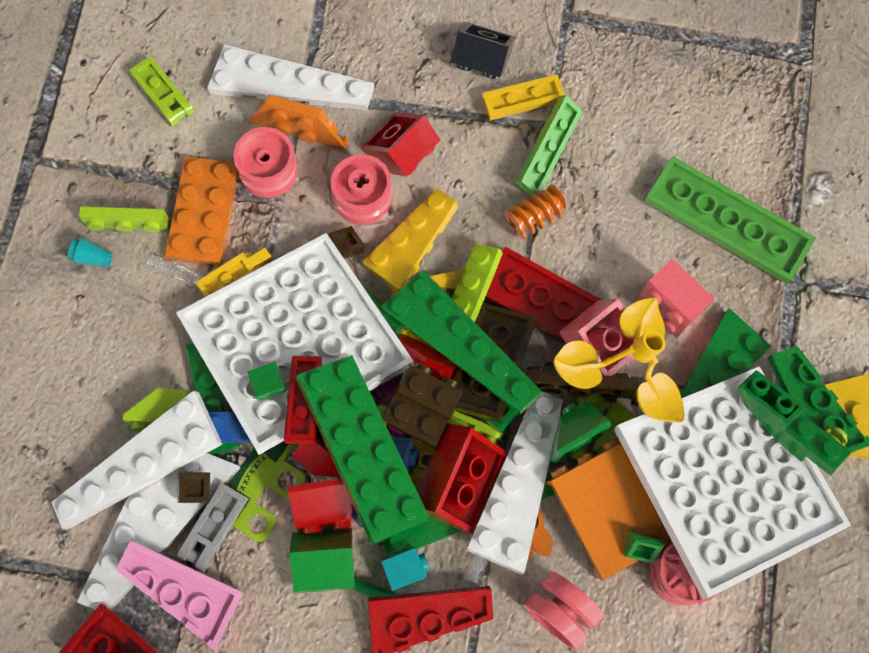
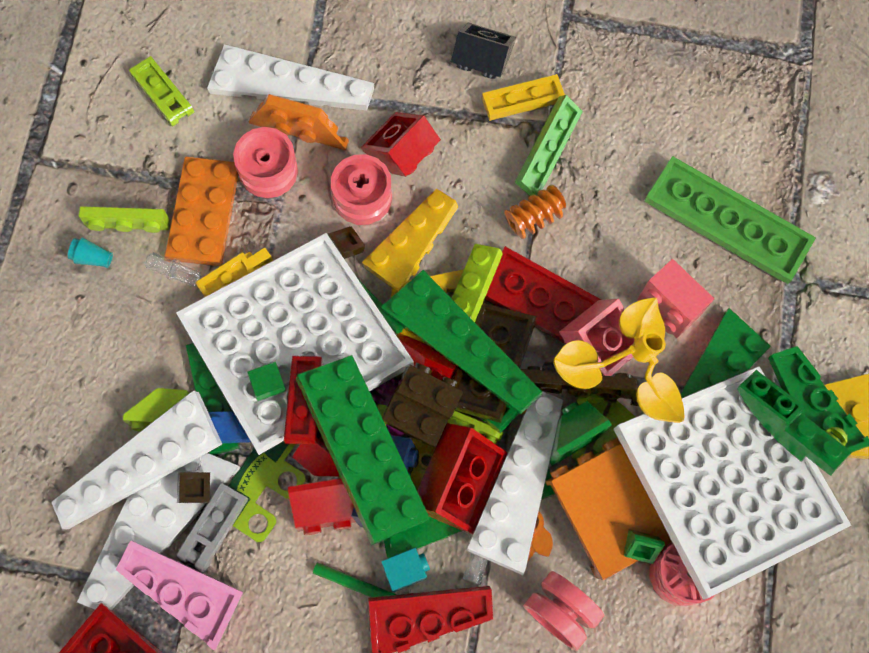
(322, 561): green slope -> none

